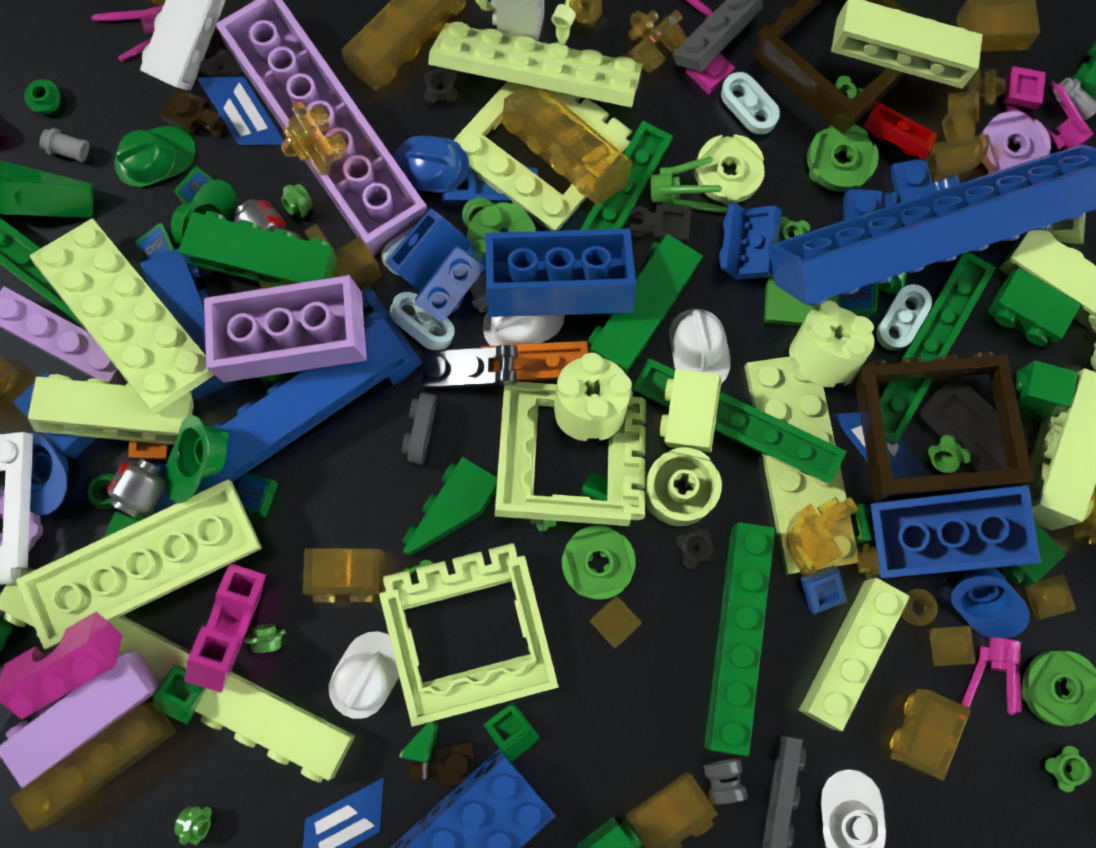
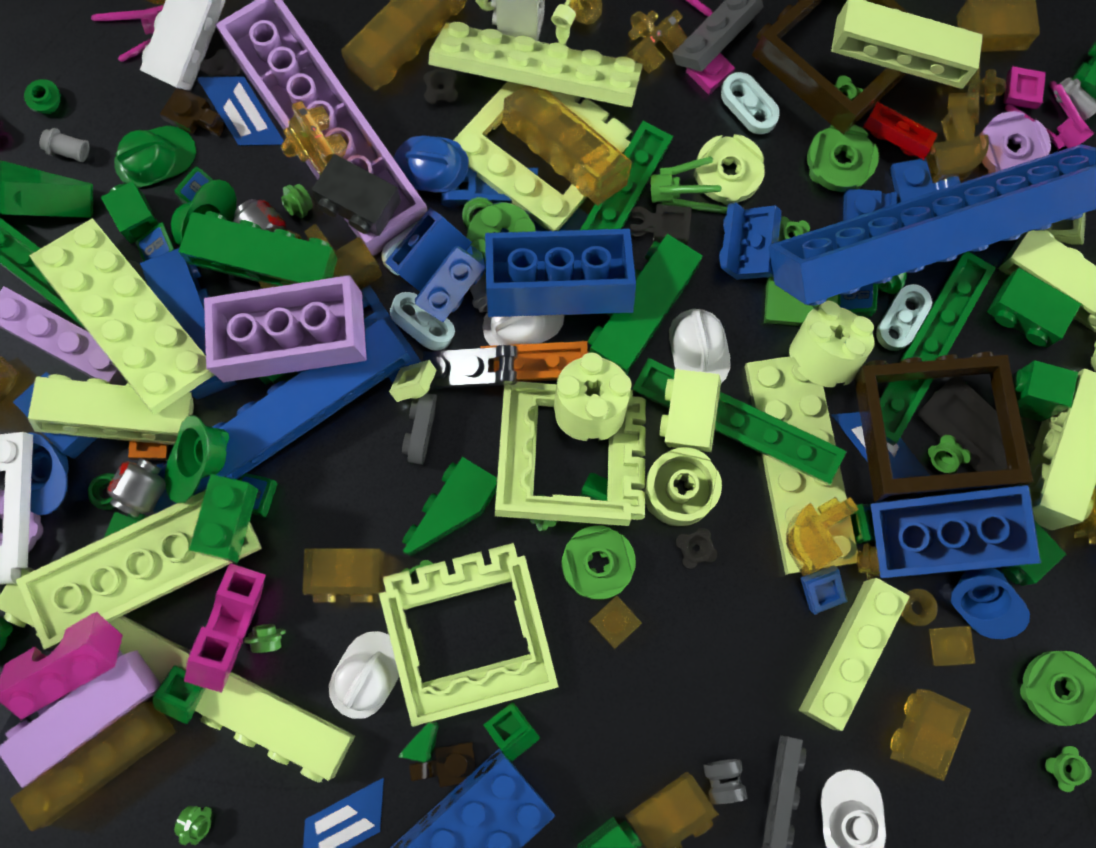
(130, 211): none -> green brick
(223, 518): none -> green brick
(356, 196): none -> pearl dark grey brick
(413, 381): none -> yellowish green plate
(739, 639): green brick -> none
(1004, 657): dark pink plant -> none
(1050, 597): clear yellow plate -> none

